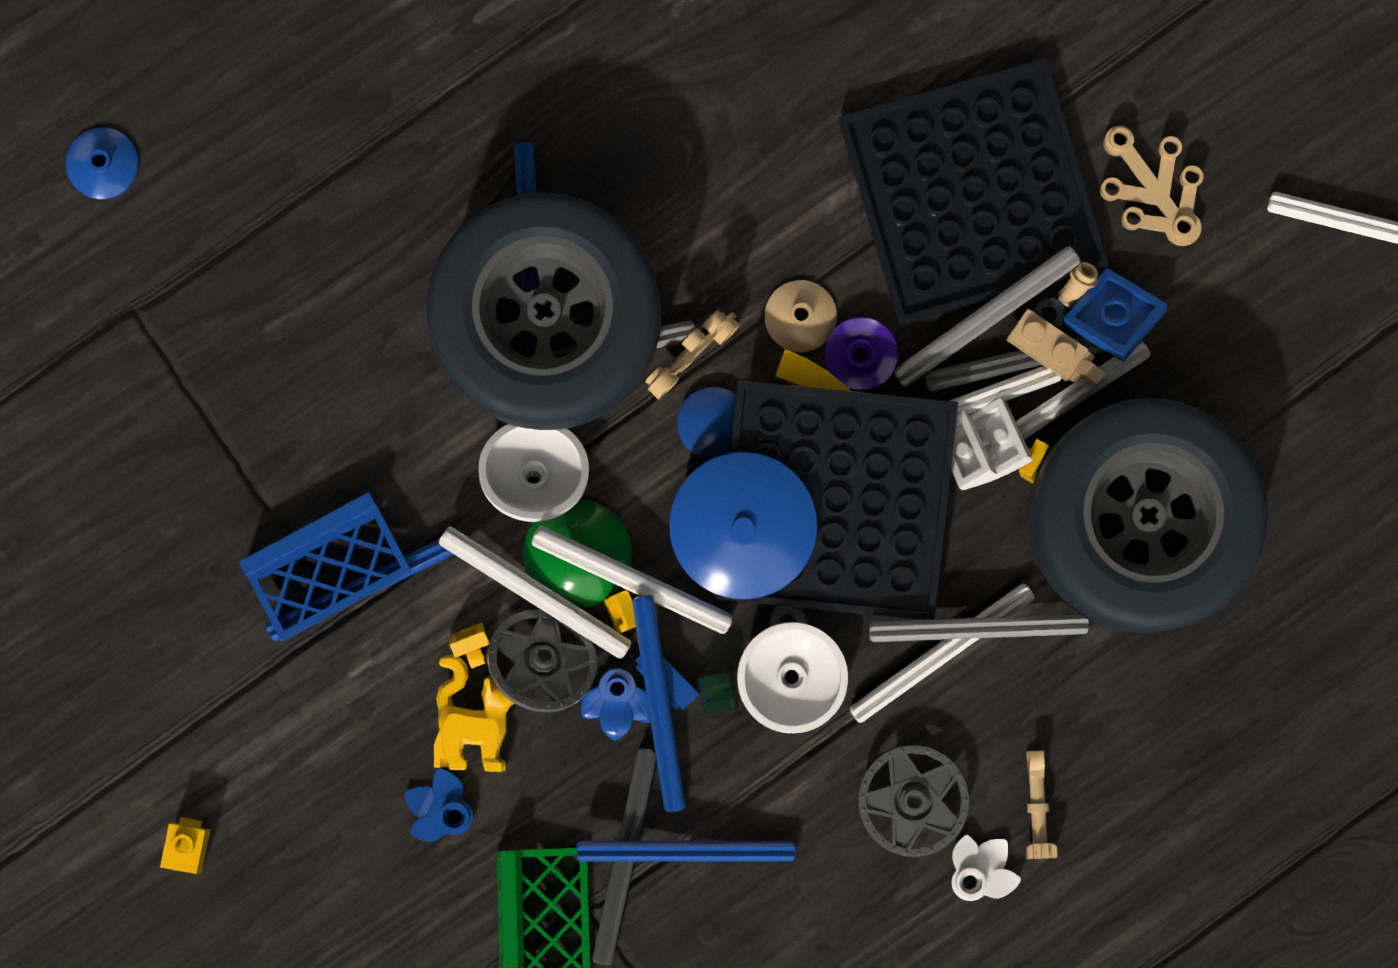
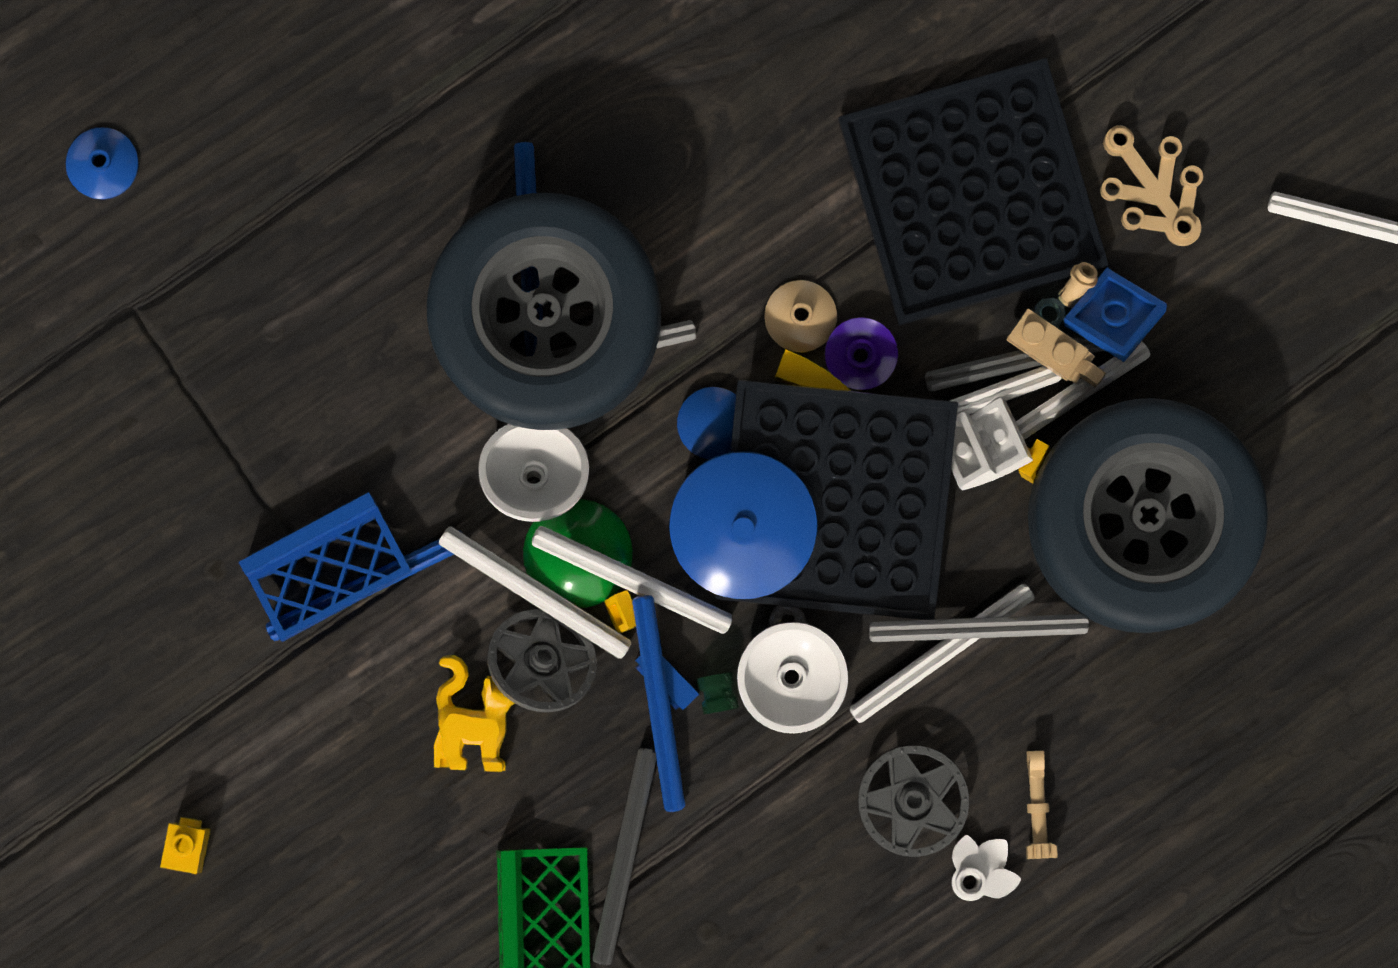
(434, 805): blue plate -> none
(470, 642): yellow tile -> none
(616, 709): blue plate -> none
(685, 851): blue axle -> none
(719, 328): tan plant -> none
(987, 316): light grey axle -> none

